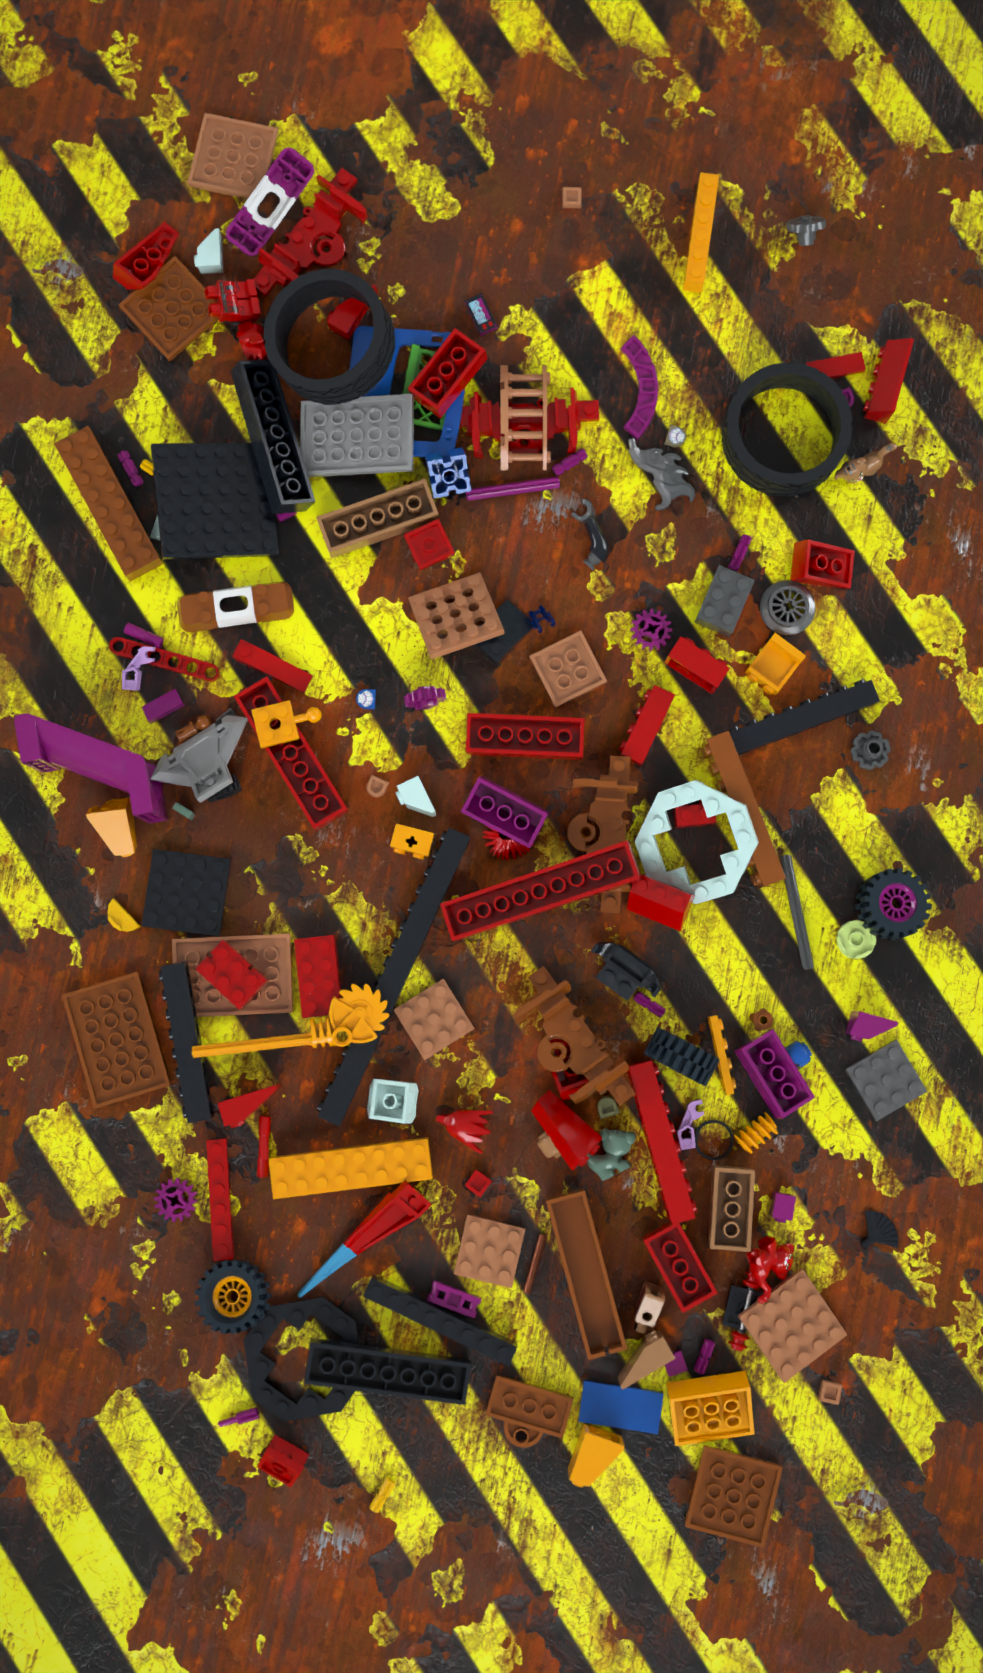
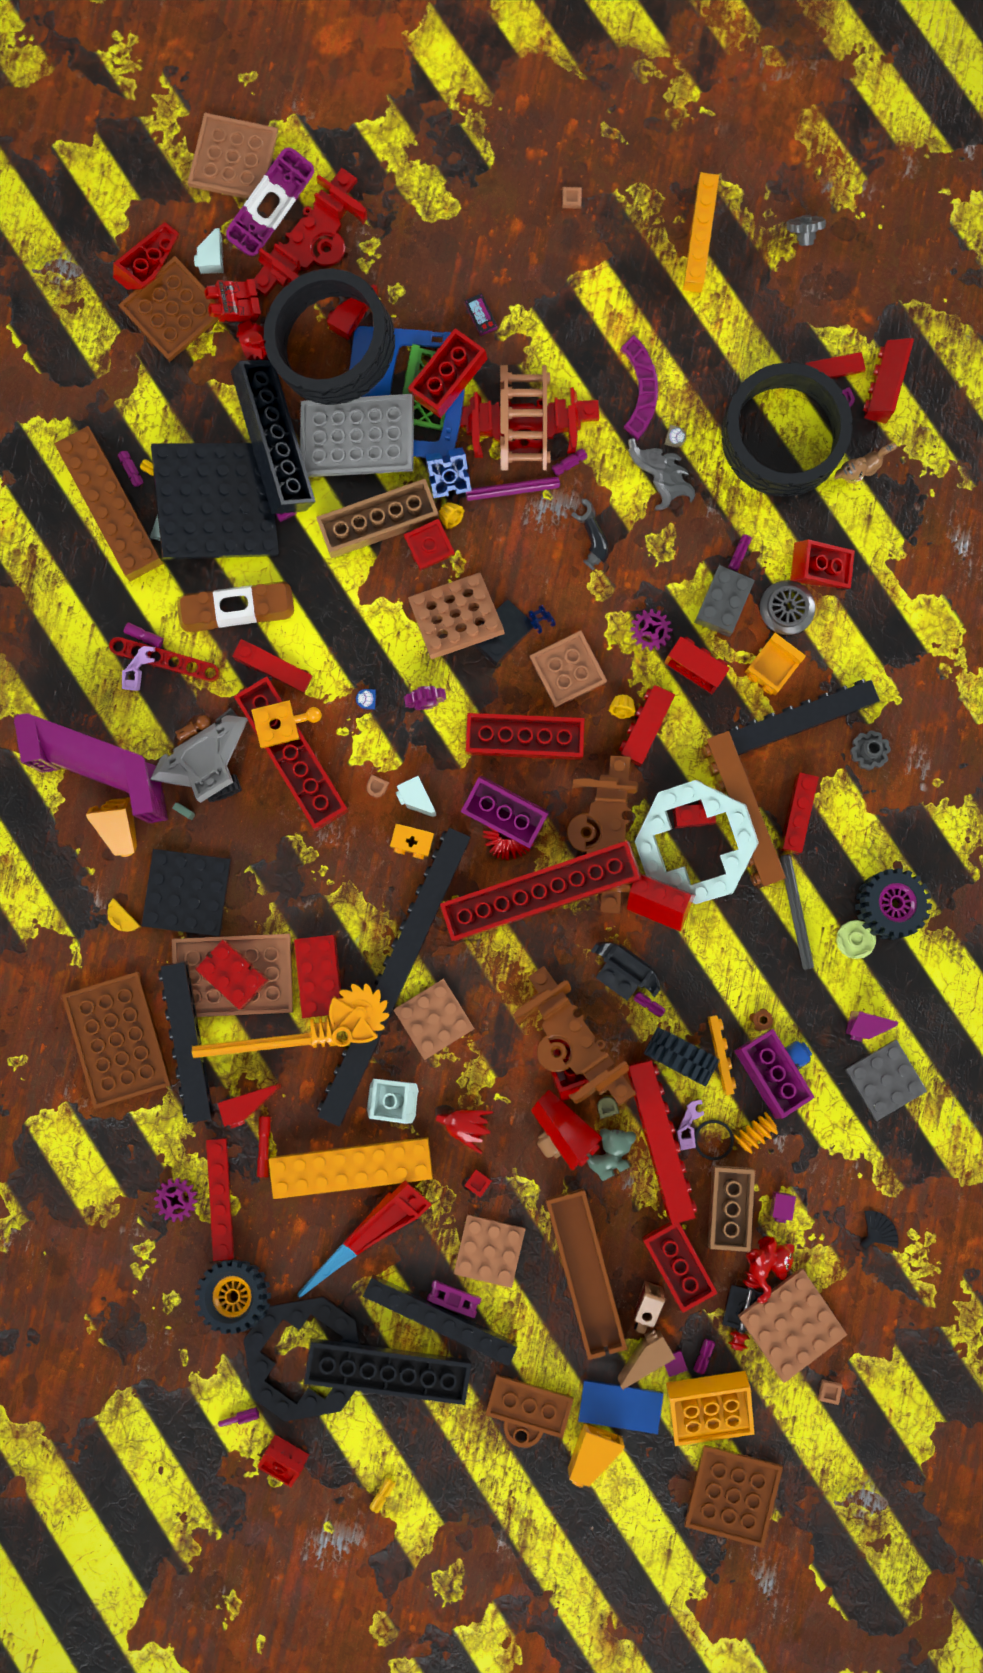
(162, 706): magenta slope -> none
(451, 515): none -> yellow piece
(534, 1264): copper bar -> none
(622, 706): none -> yellow piece
(798, 813): none -> red brick

